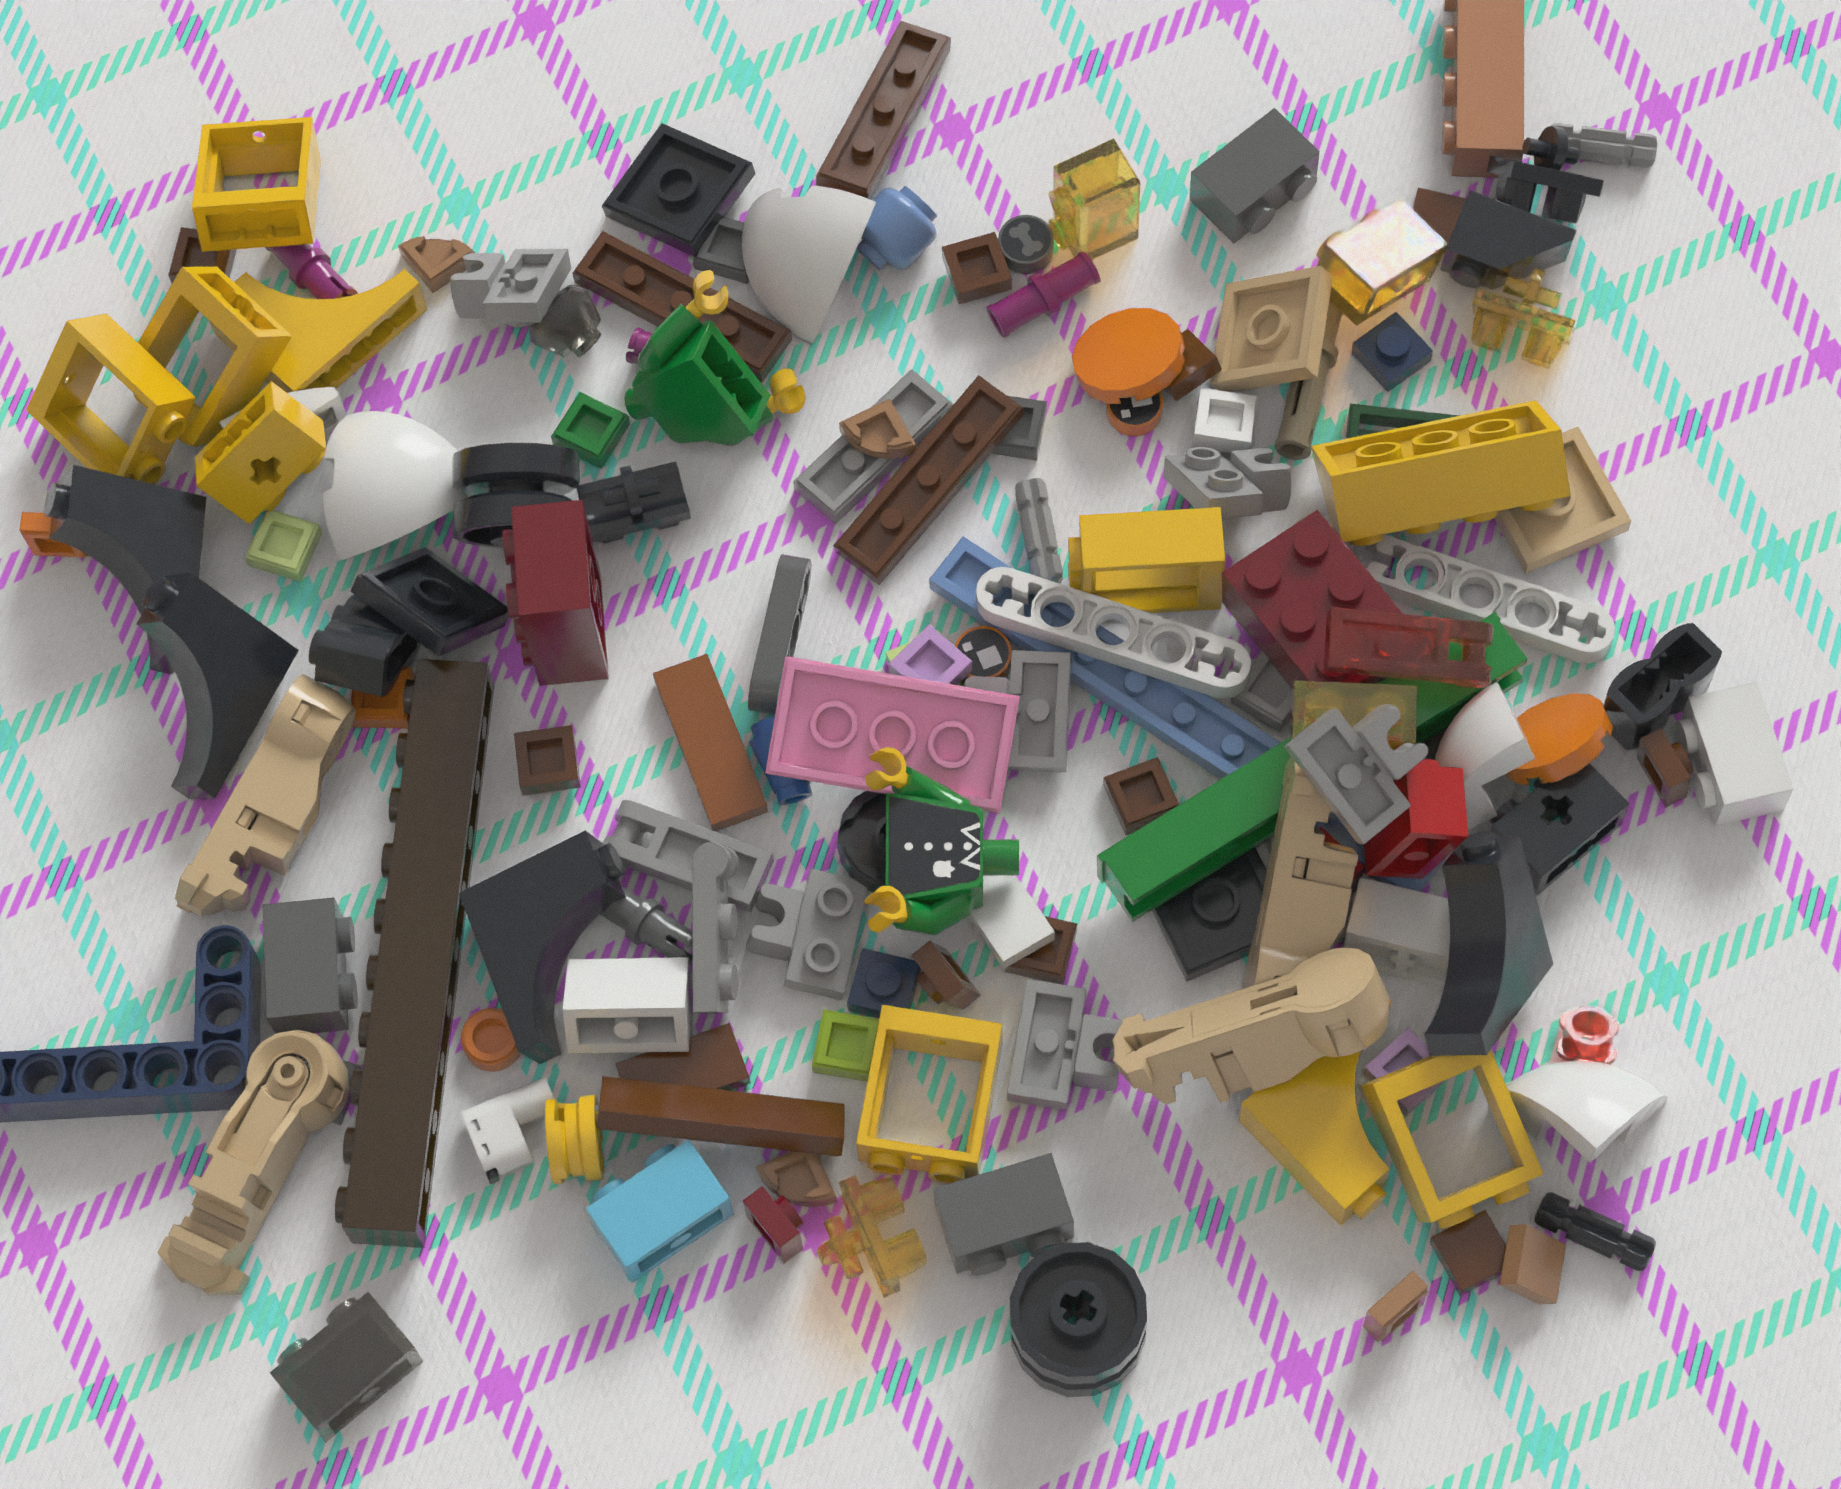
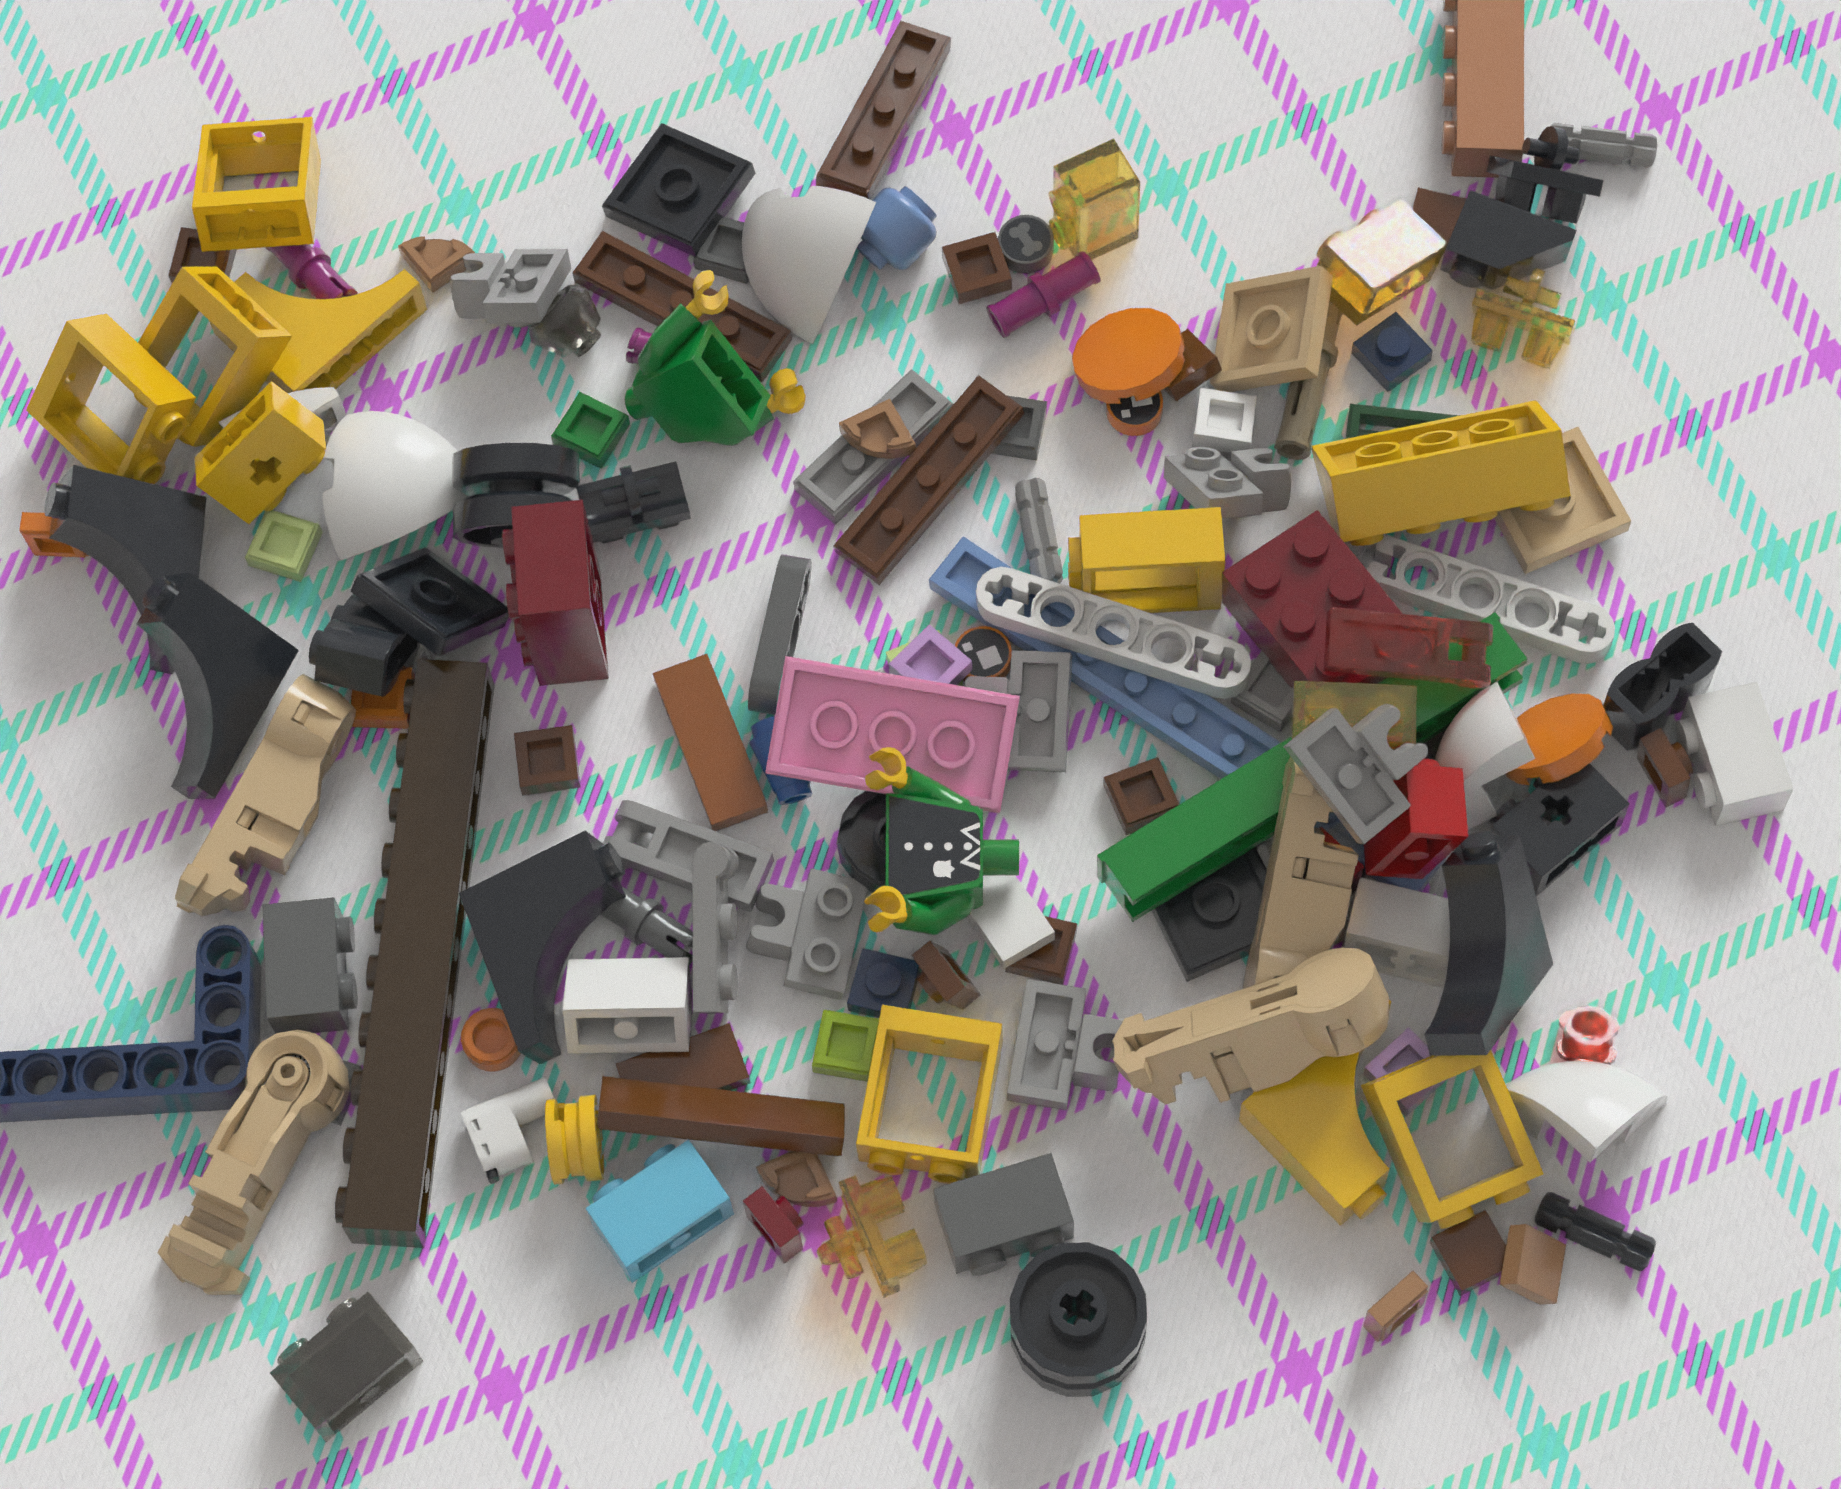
(1255, 176): dark grey brick -> none

